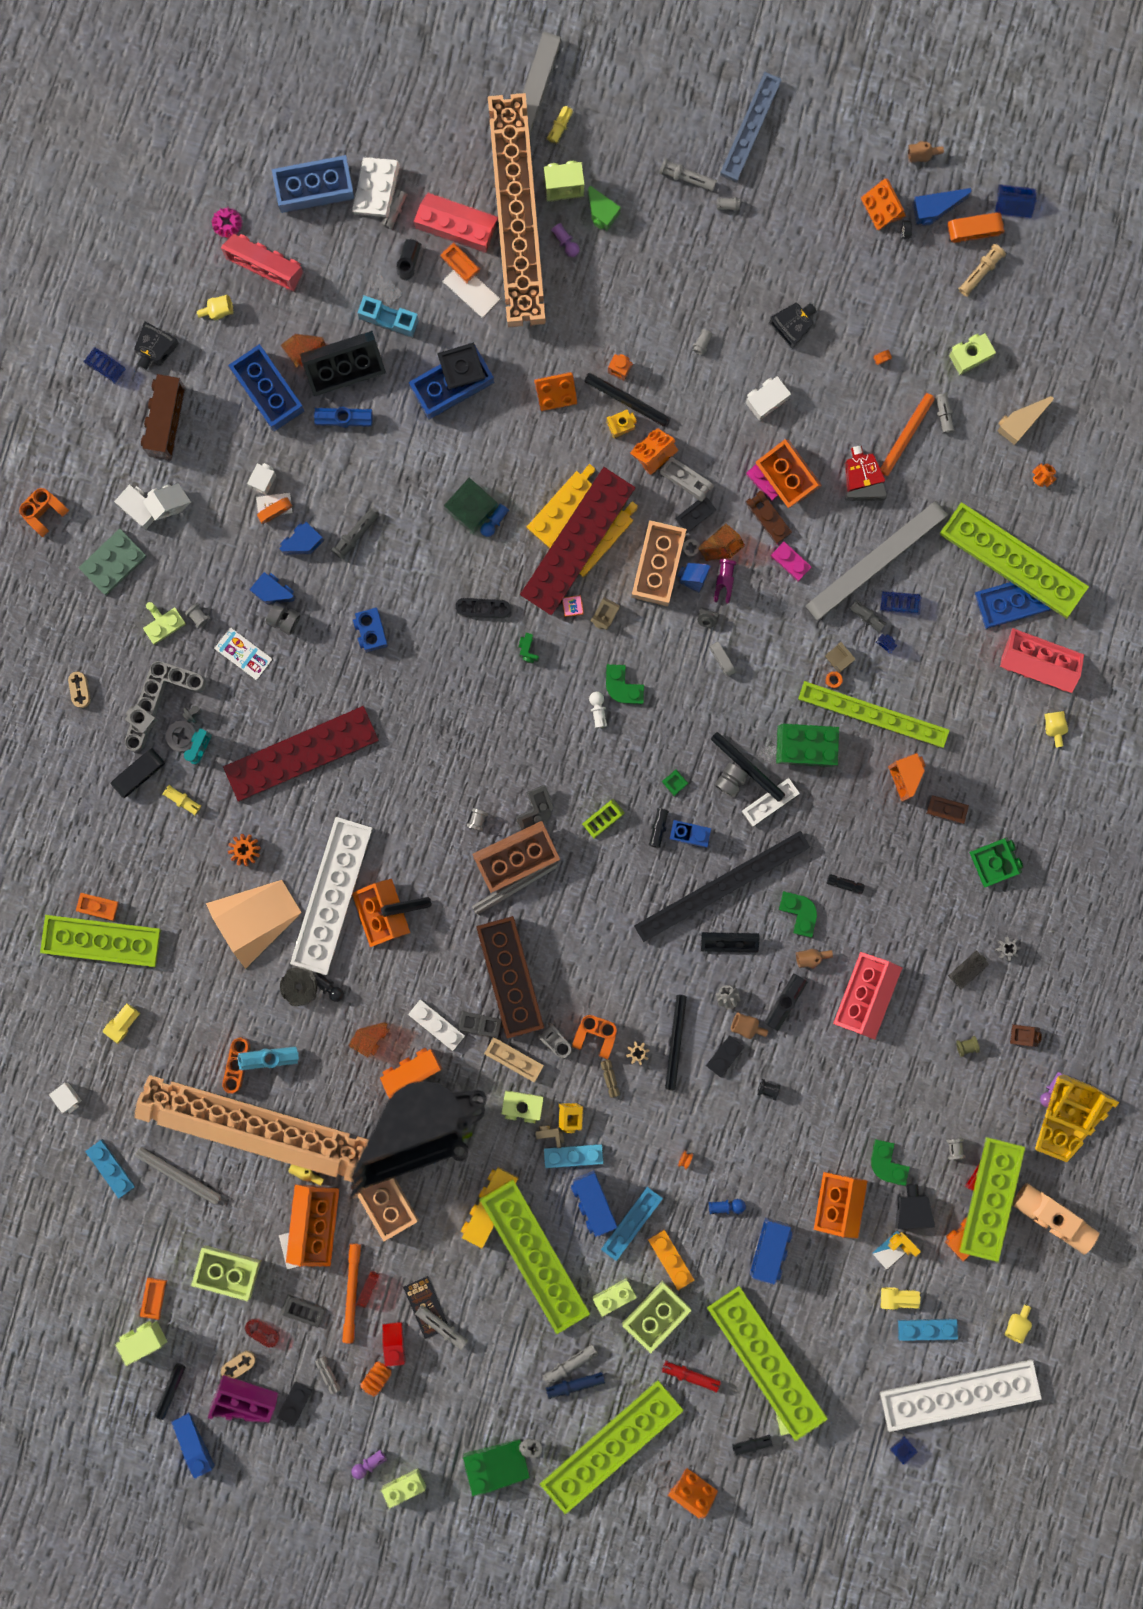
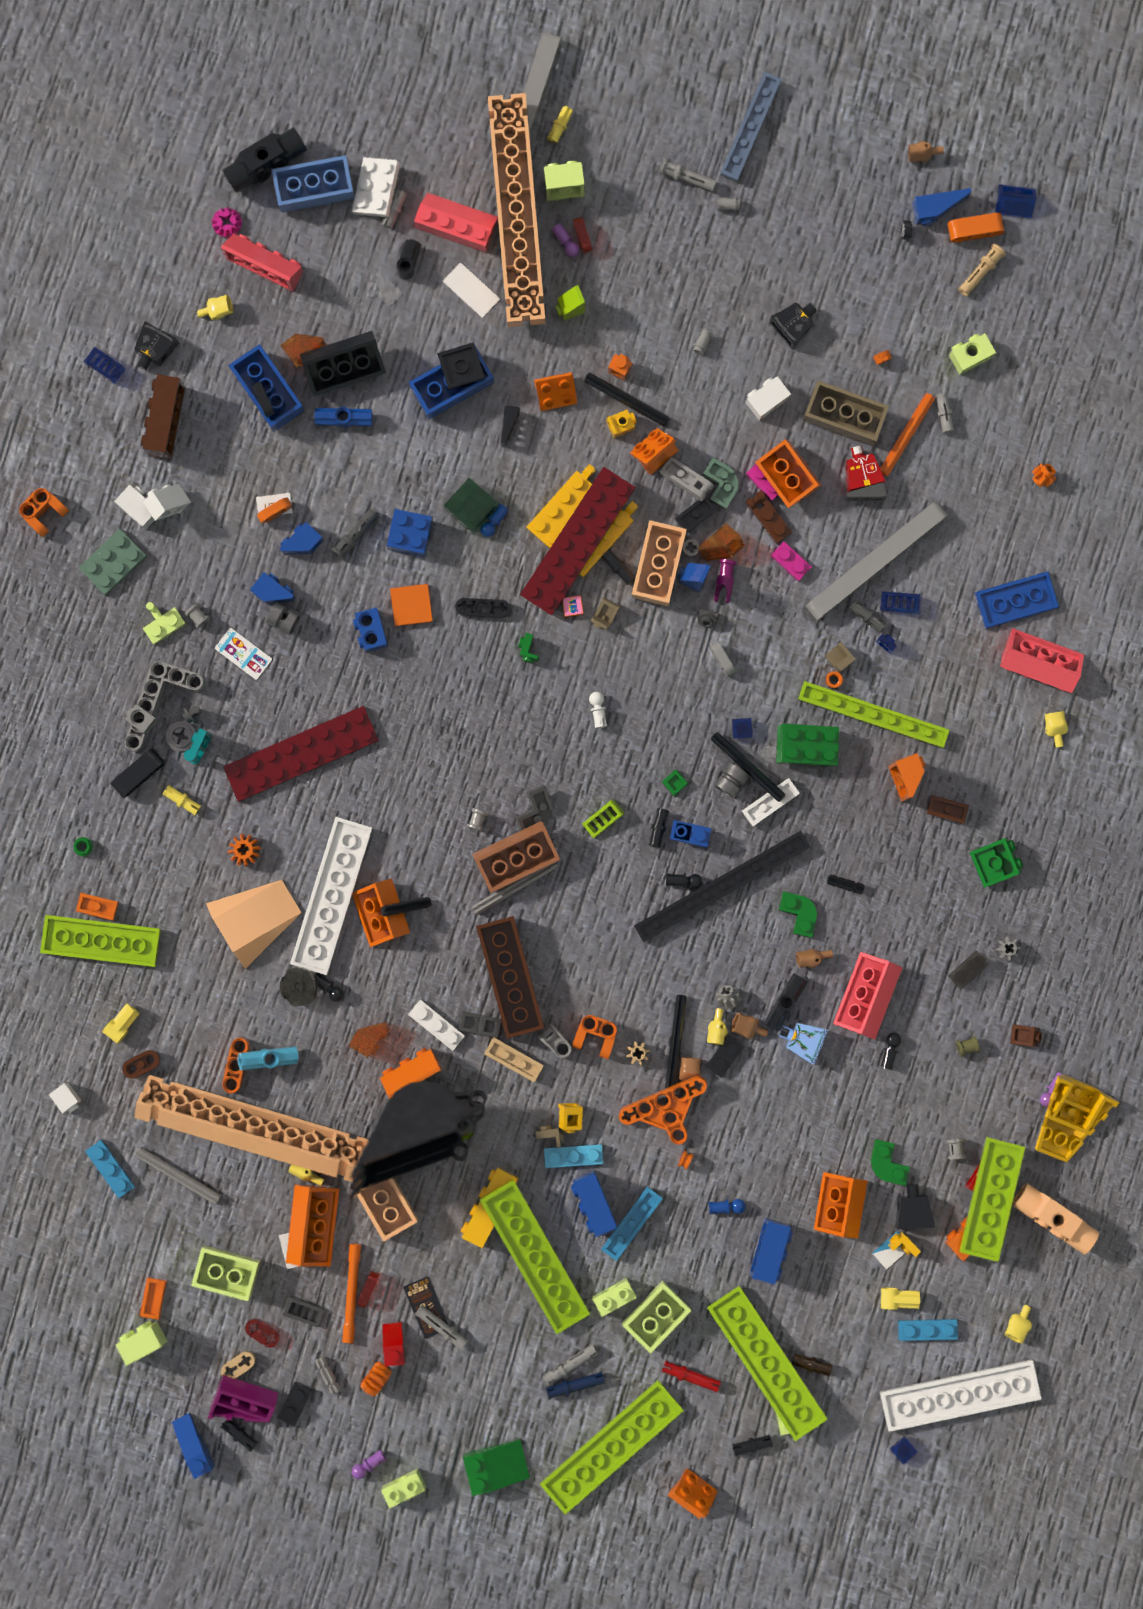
(74, 690): tan beam -> none
(77, 844): none -> green plate
(141, 1063): none -> reddish brown plate
(169, 1391): black axle -> none
(239, 1434): none -> black pin
(257, 160): none -> black brick
(262, 478): white brick -> none
(263, 399): none -> black beam
(381, 315): medium azure arch -> none
(409, 533): none -> blue brick
(411, 605): none -> orange tile
(460, 262): orange tile -> none
(510, 418): none -> black slope
(510, 1103): yellowish green brick -> none
(533, 1443): light grey bush -> none
(570, 304): none -> lime slope
(582, 235): none -> clear red beam
(602, 209): bright green slope -> none
(610, 1078): dark tan axle -> none
(618, 567): none -> black pin
(620, 691): green plate -> none
(671, 1259): light orange plate -> none
(675, 1105): none -> orange beam
(689, 1068): none -> medium nougat piece
(693, 880): none -> black pin
(717, 1029): none -> light yellow piece
(727, 482): none -> sand green plate
(729, 942): black plate -> none
(742, 728): none -> clear blue plate
(768, 1089): black bush -> none
(804, 1040): none -> light blue torso
(812, 1364): none -> dark brown pin
(845, 413): none -> dark tan brick
(883, 204): orange bracket -> none
(893, 1040): none -> black pin
(1014, 560): lime plate -> none
(1021, 420): tan slope -> none

